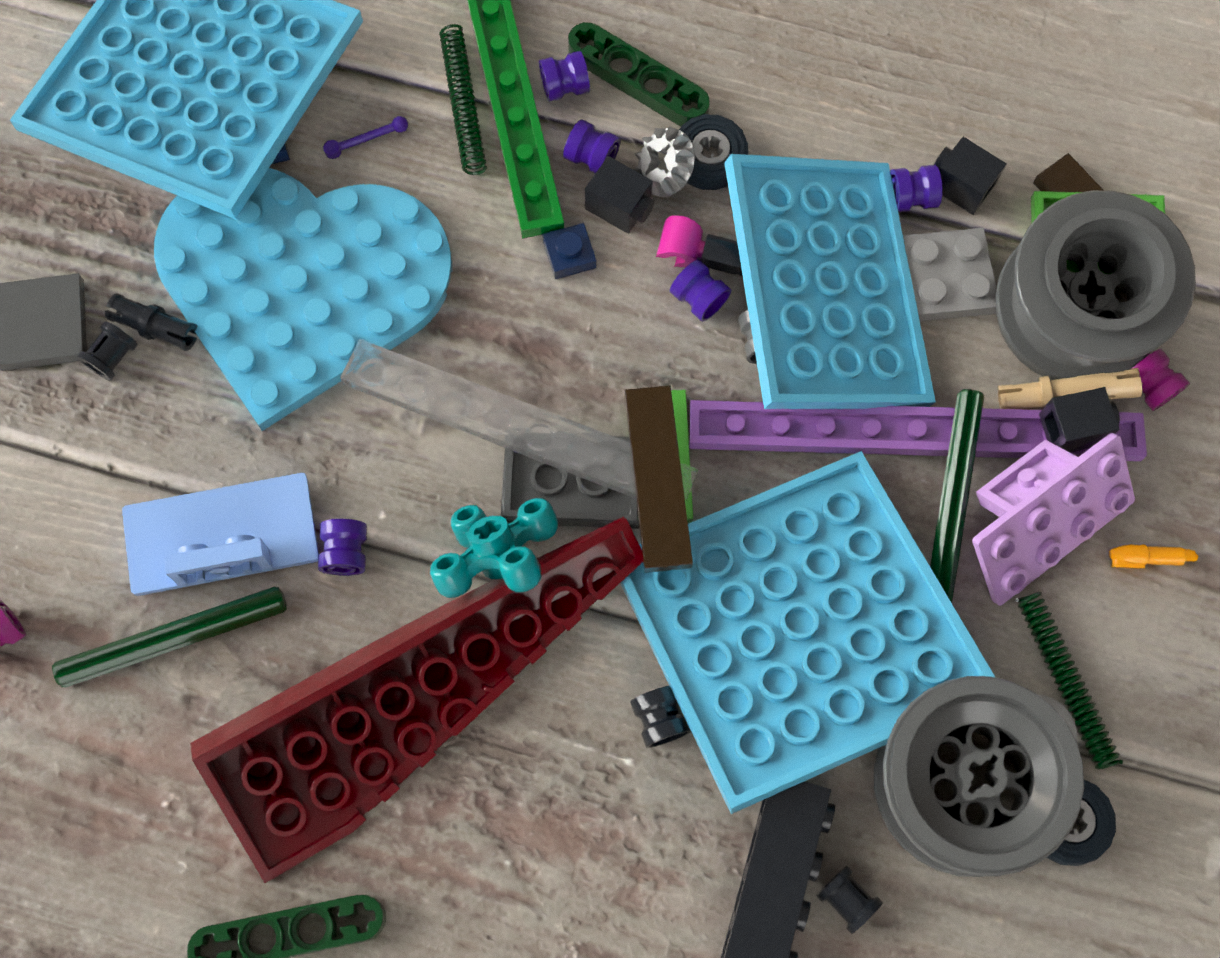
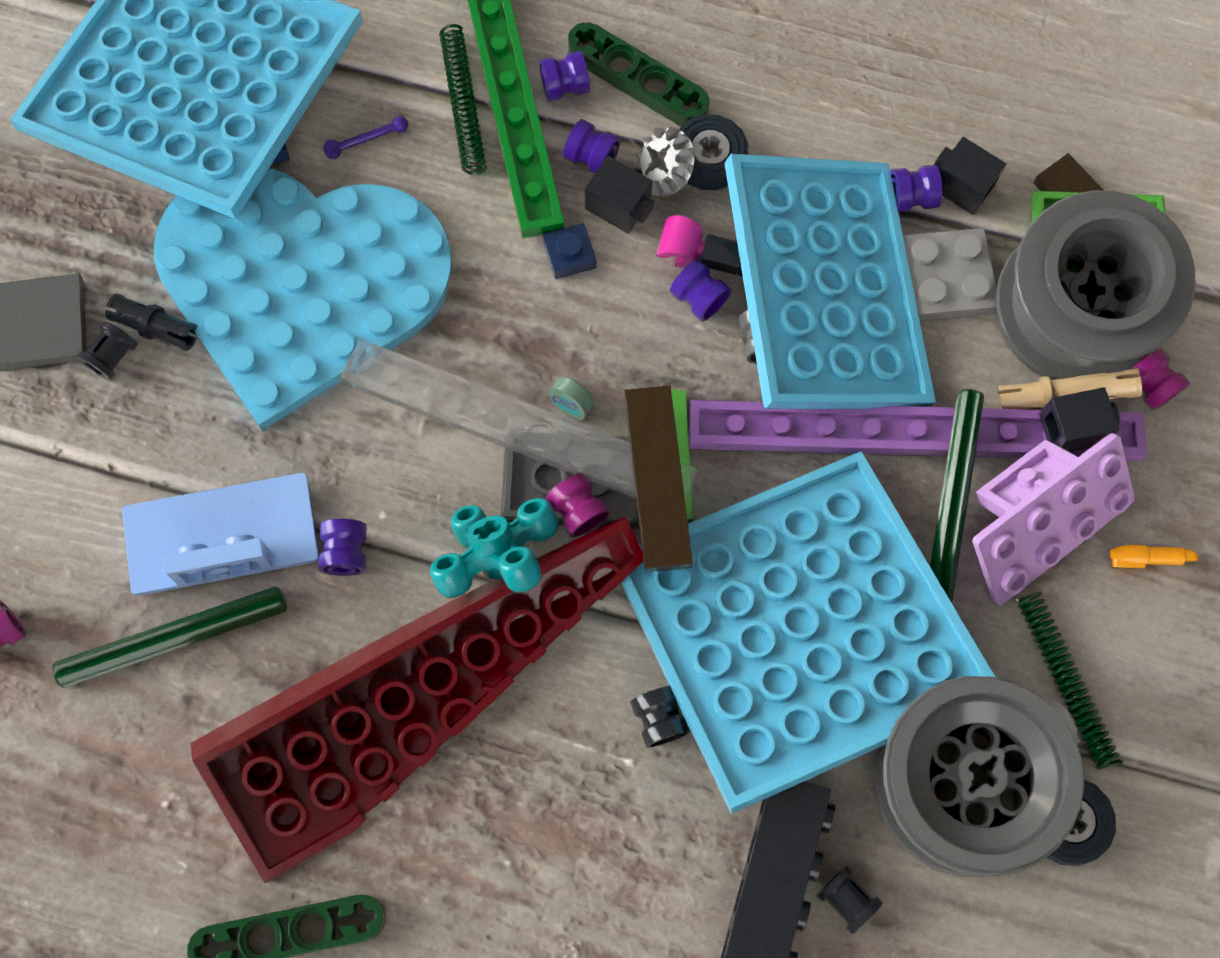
(571, 398): none -> sand green tile
(577, 505): none -> magenta wheel

